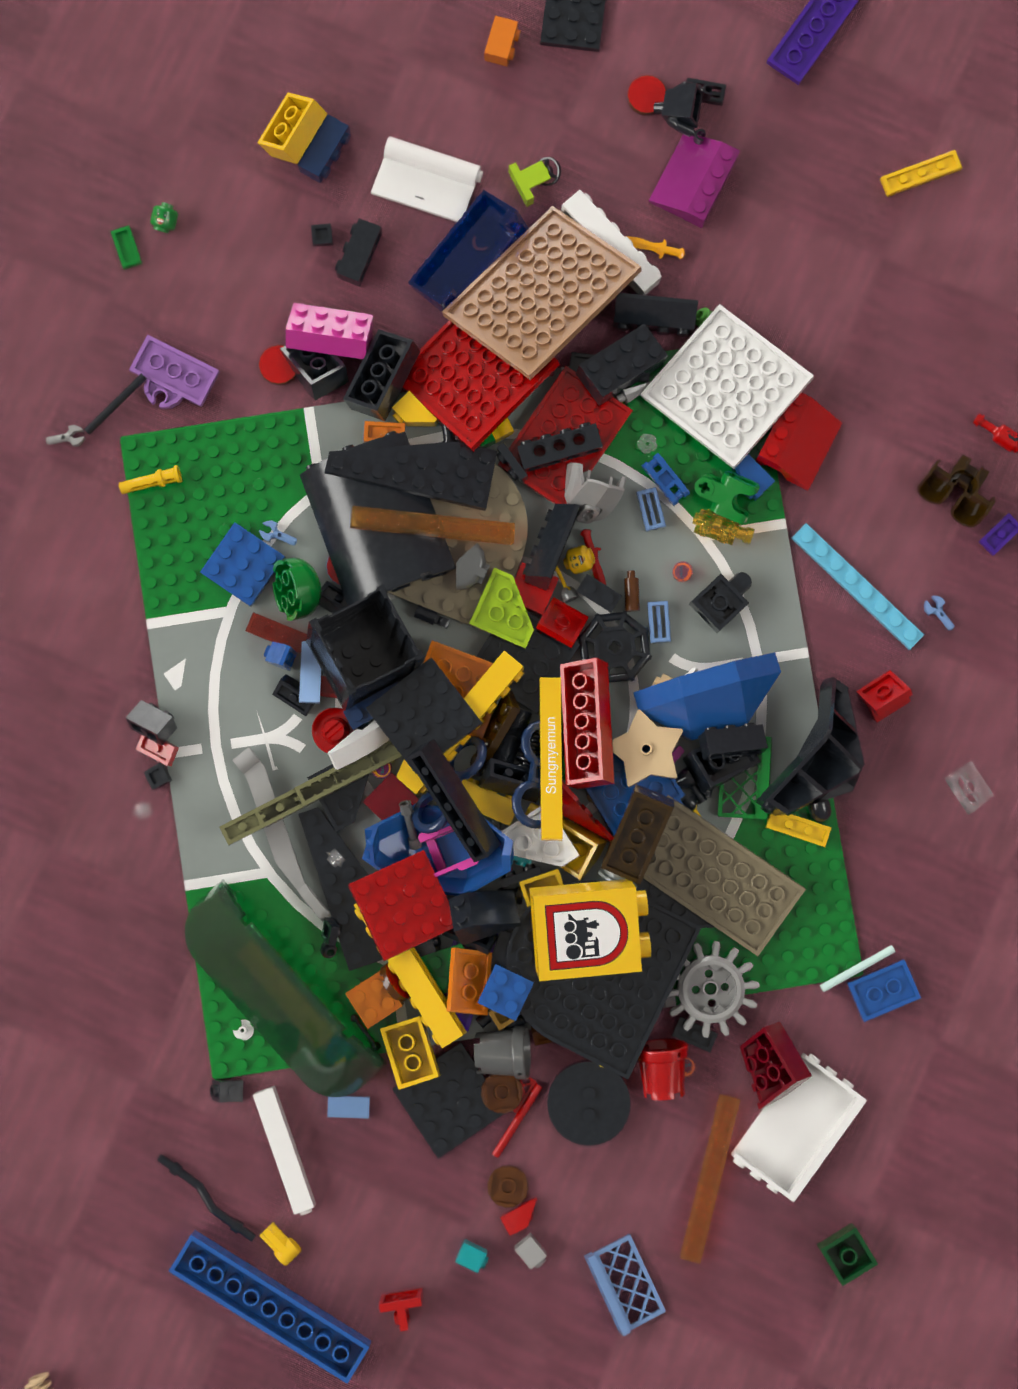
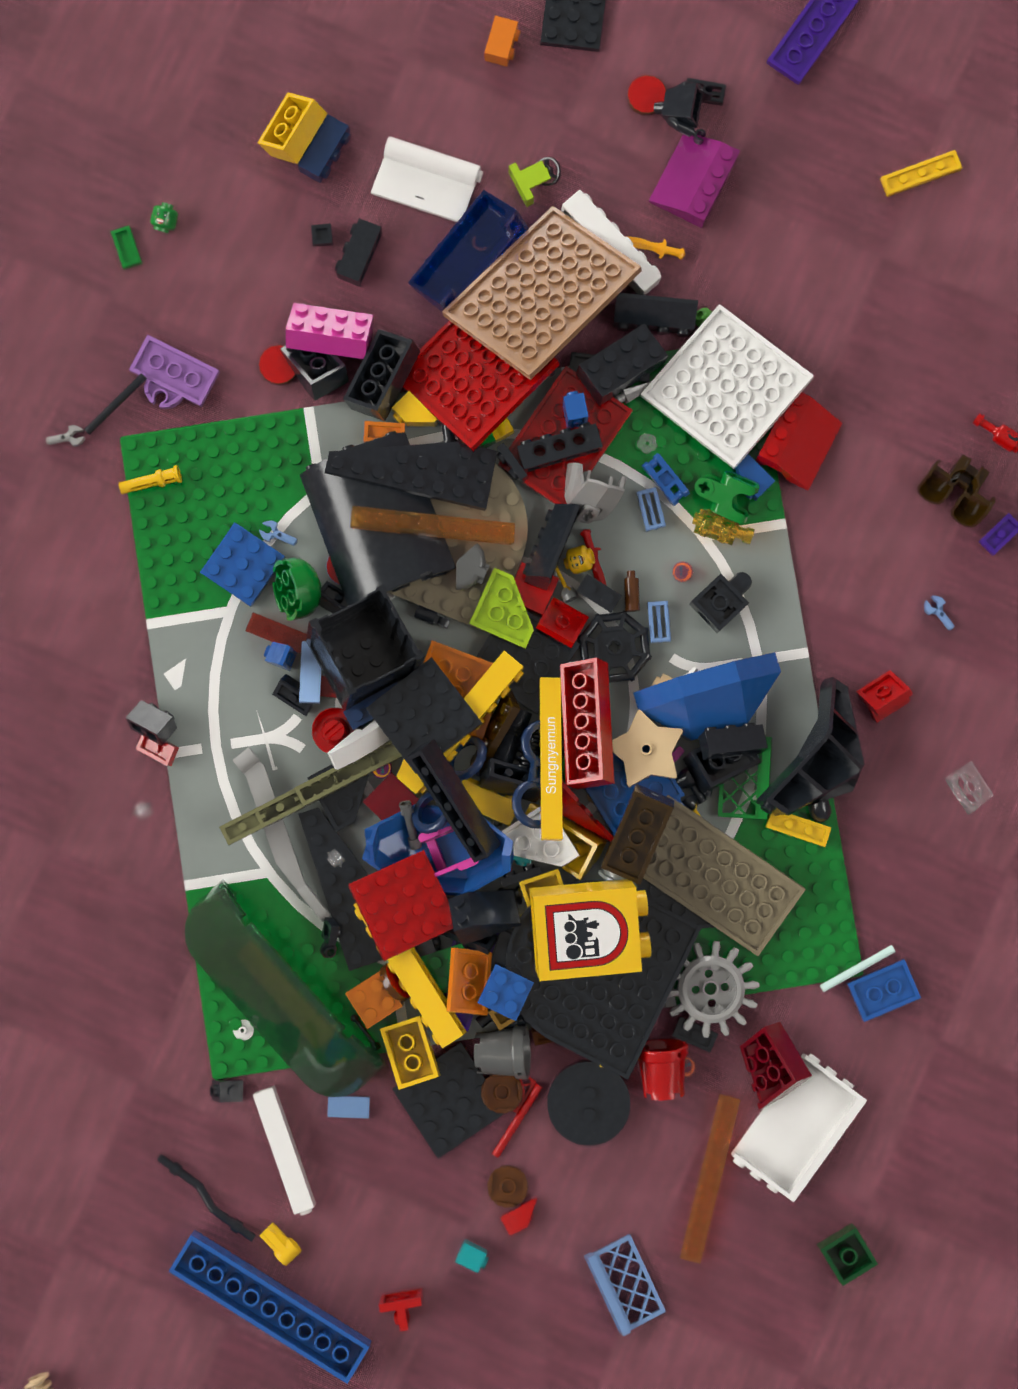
(157, 776): black plate -> none
(531, 1251): light grey brick -> none
(575, 409): none -> blue brick
(857, 586): medium azure plate -> none

